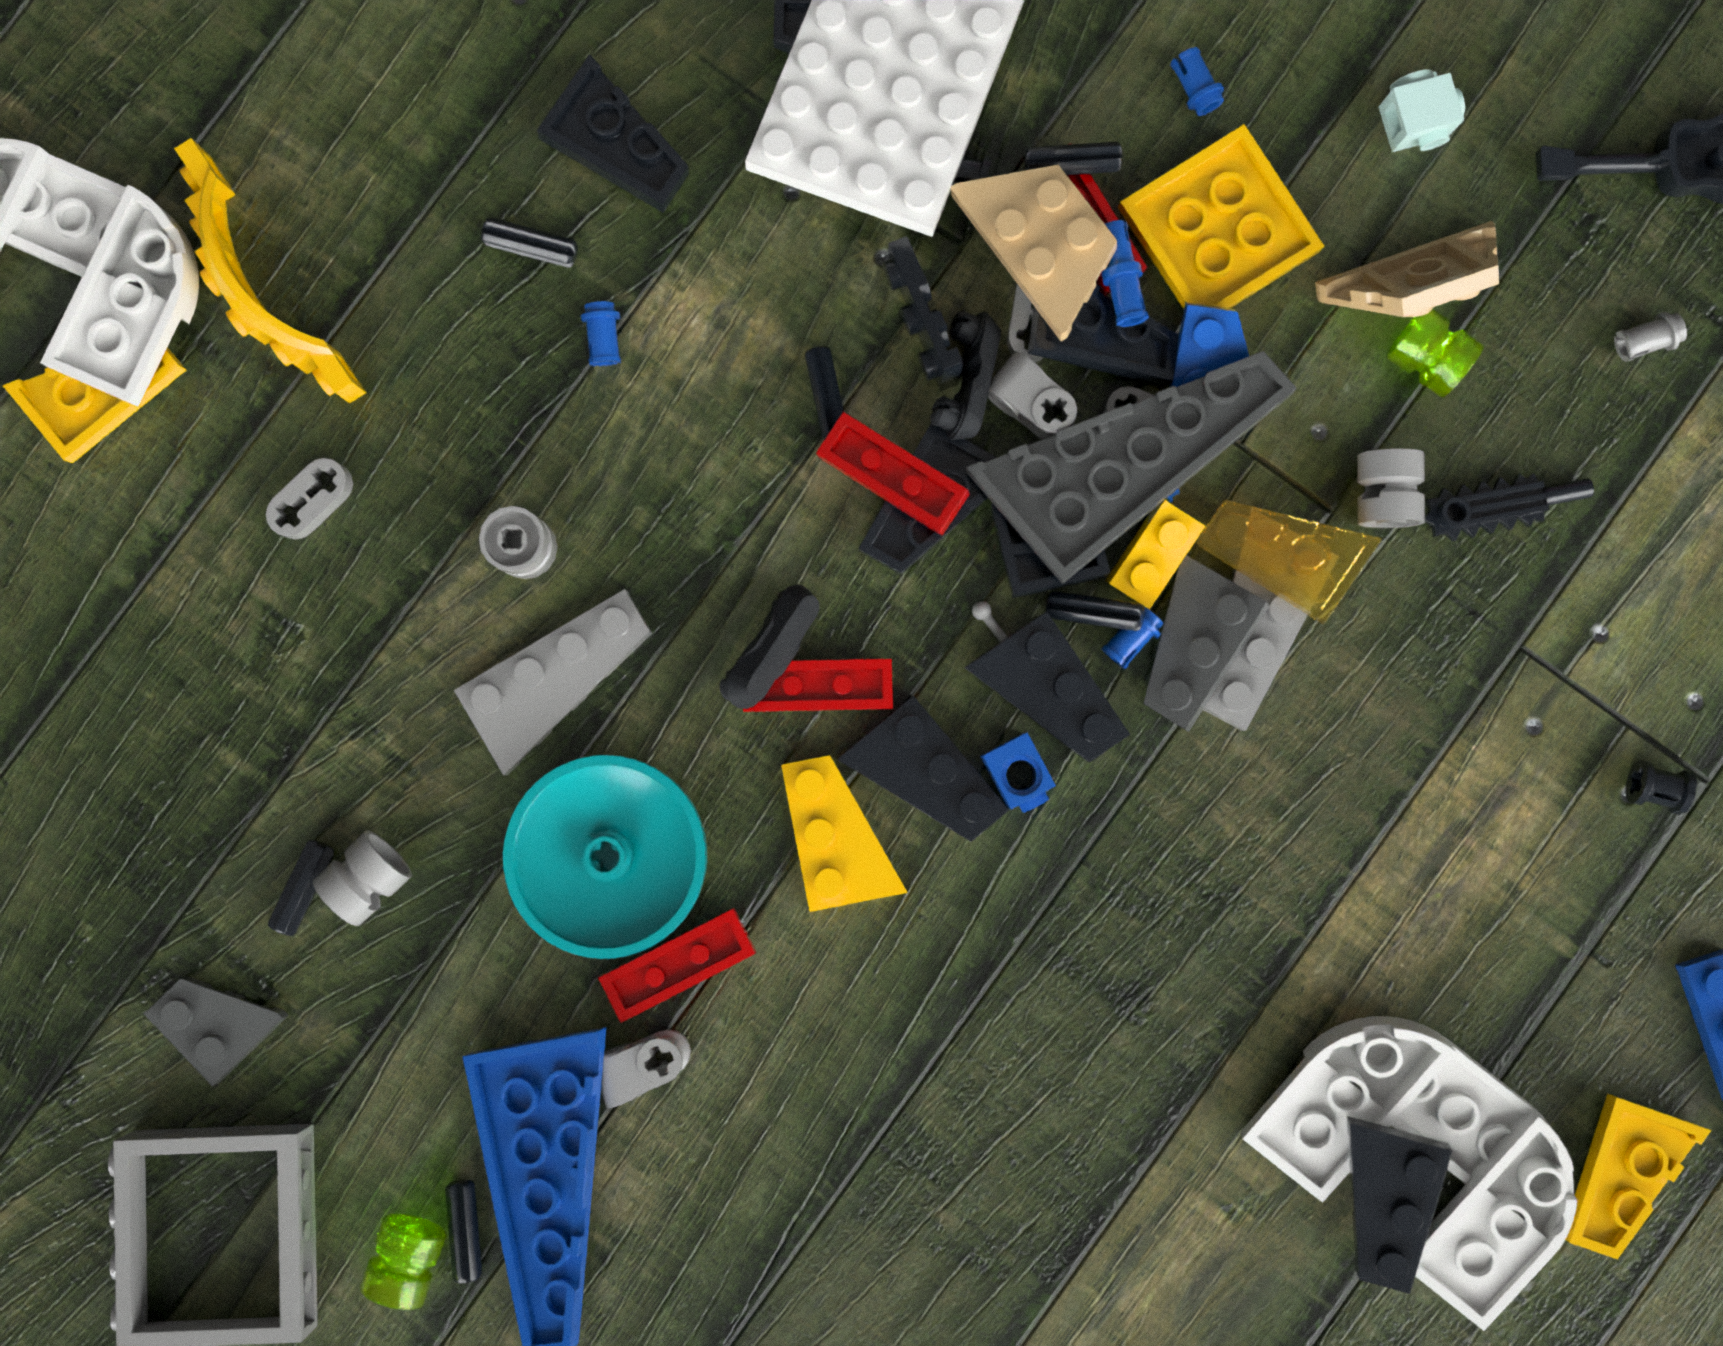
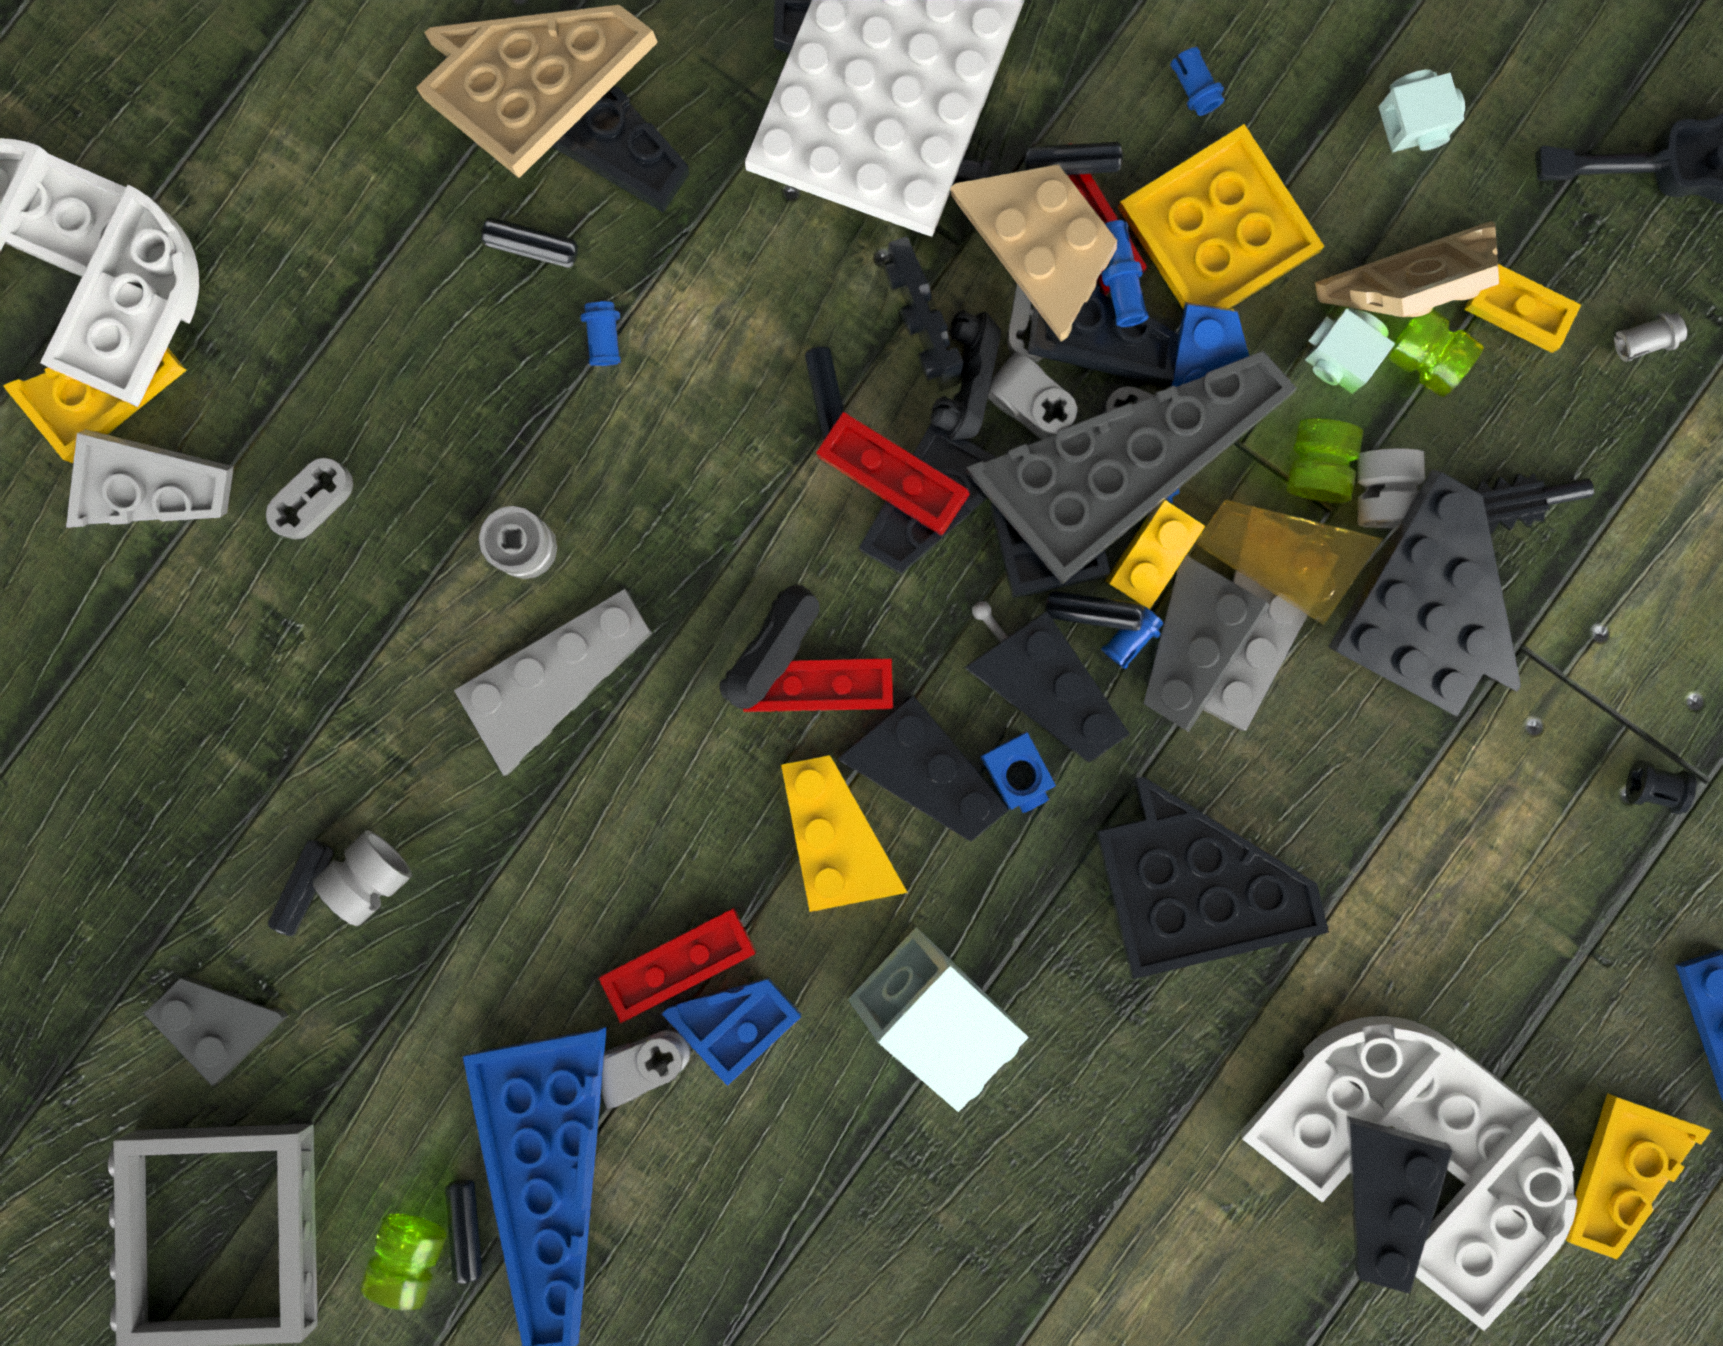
(139, 482): none -> light grey wing
(226, 278): yellow piece -> none
(530, 77): none -> tan wing
(605, 856): teal dish -> none
(734, 1024): none -> blue wing
(936, 1020): none -> light aqua slope
(1197, 889): none -> black wing
(1324, 460): none -> clear neon green wheel
(1349, 348): none -> light aqua brick
(1434, 602): none -> black wing
(1526, 309): none -> yellow plate

